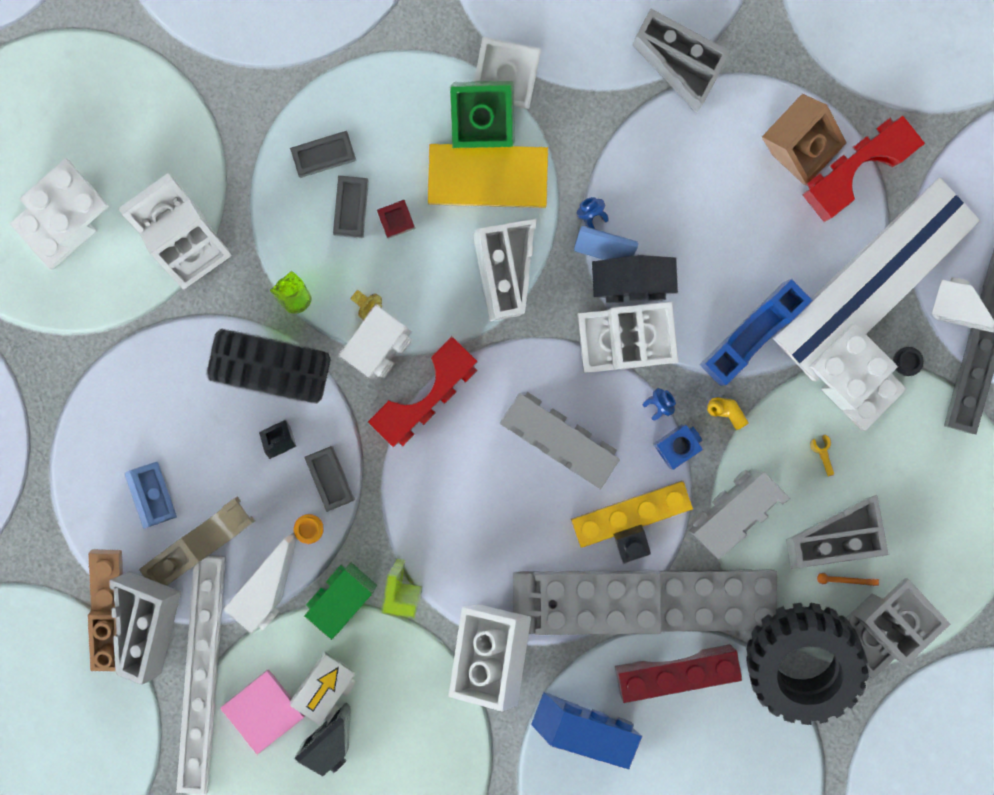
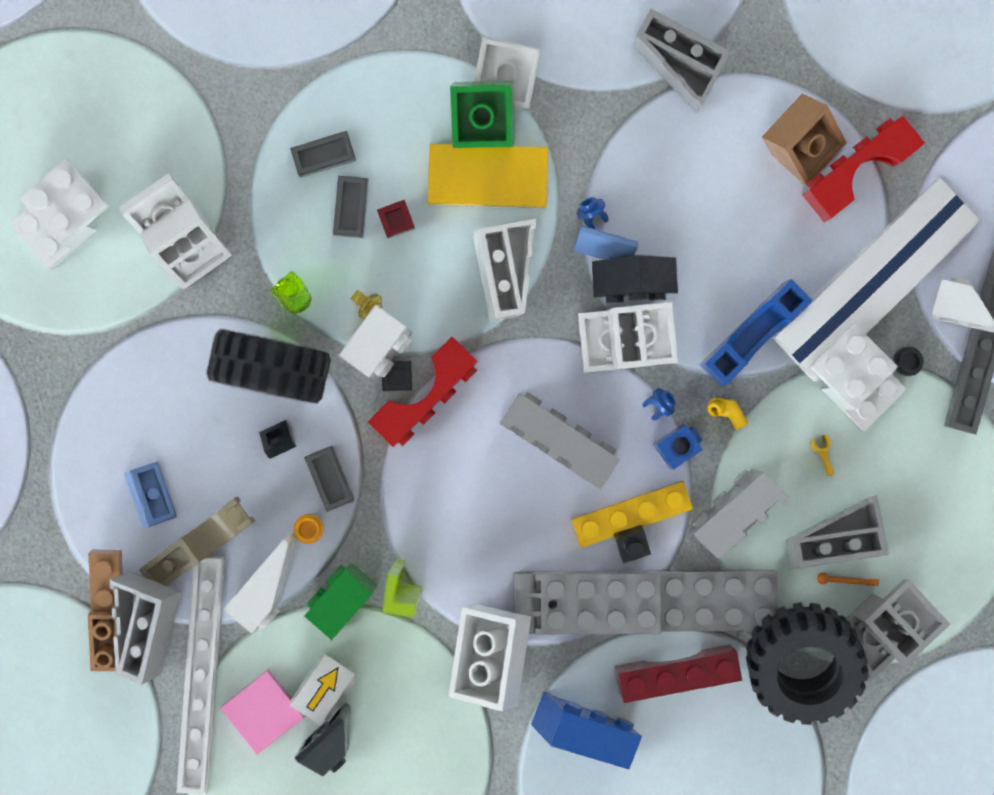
(399, 377): none -> black tile

